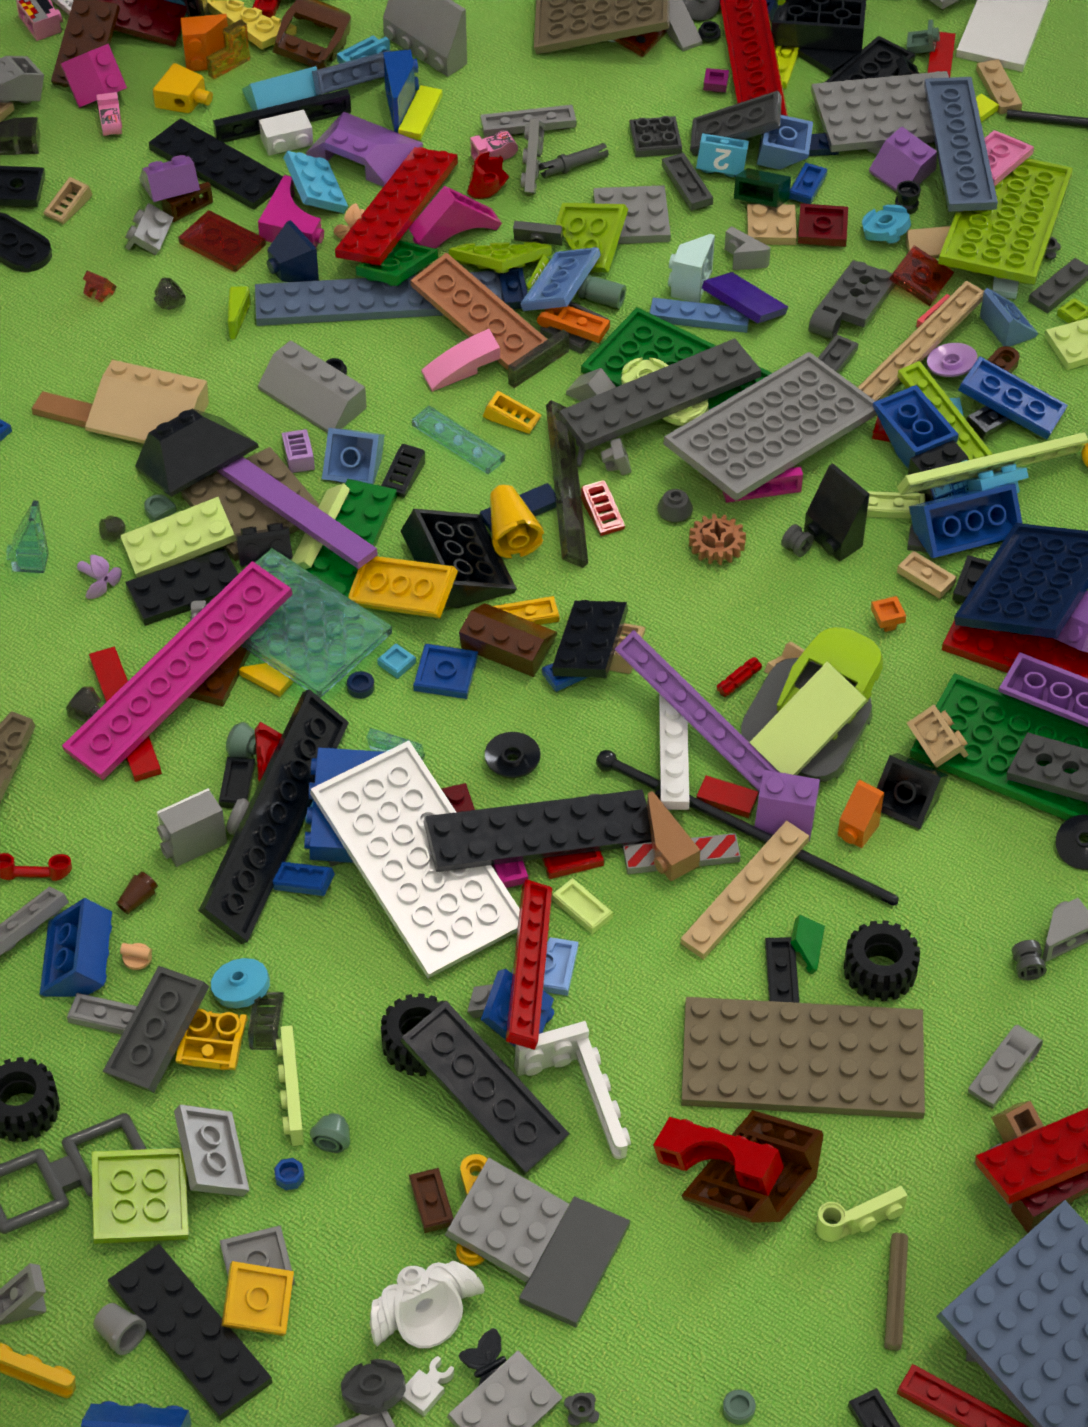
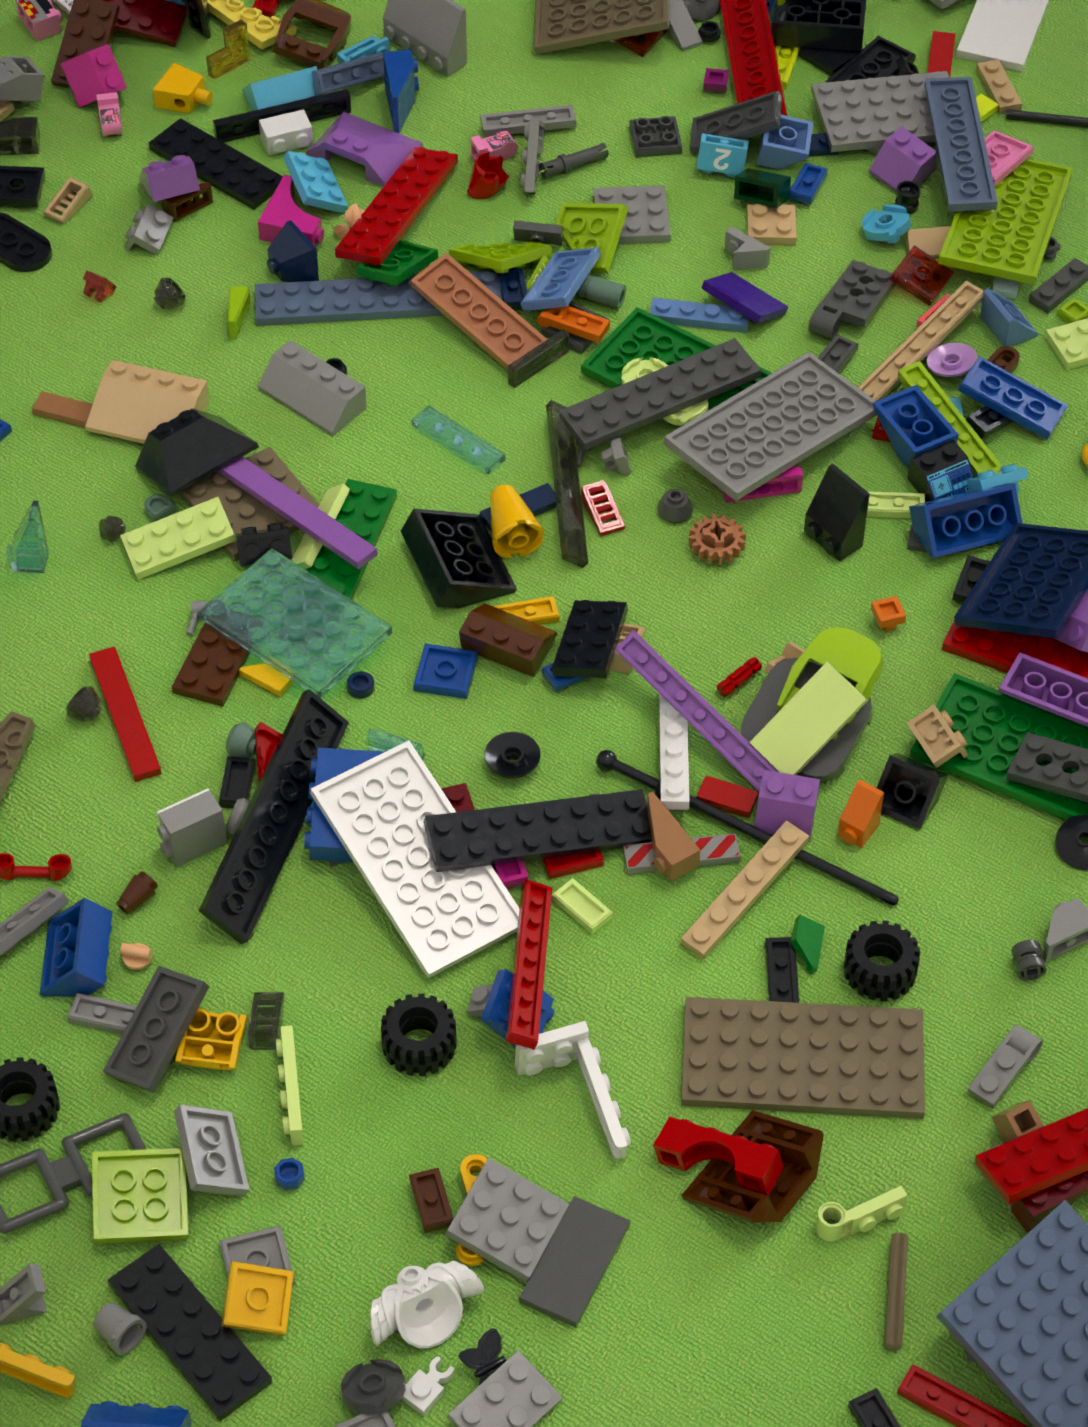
(99, 570): lavender plant -> none
(175, 587): black plate -> none
(177, 670): dark pink plate -> none
(202, 38): orange slope -> none
(222, 241): clear red tile -> none
(240, 983): medium azure plate -> none
(296, 461): lavender slope -> none
(303, 878): blue plate -> none
(331, 1133): sand green cone -> none
(352, 455): medium blue slope -> none
(396, 661): medium azure tile -> none
(403, 586): yellow tile -> none
(408, 456): black slope -> none
(420, 112): neon yellow tile -> none
(448, 215): dark pink arch -> none
(461, 360): bright pink slope -> none
(484, 1087): black plate -> none
(497, 412): yellow slope -> none
(559, 965): light blue tile -> none
(584, 1400): dark grey plate -> none
(590, 385): light grey slope -> none
(687, 181): dark grey plate -> none
(691, 267): light aqua slope -> none
(739, 1407): sand green tile -> none
(797, 540): dark grey wheel -> none
(823, 225): dark red plate -> none
(923, 40): sand green bracket -> none
(926, 574): tan plate -> none
(970, 468): yellowish green tile -> none

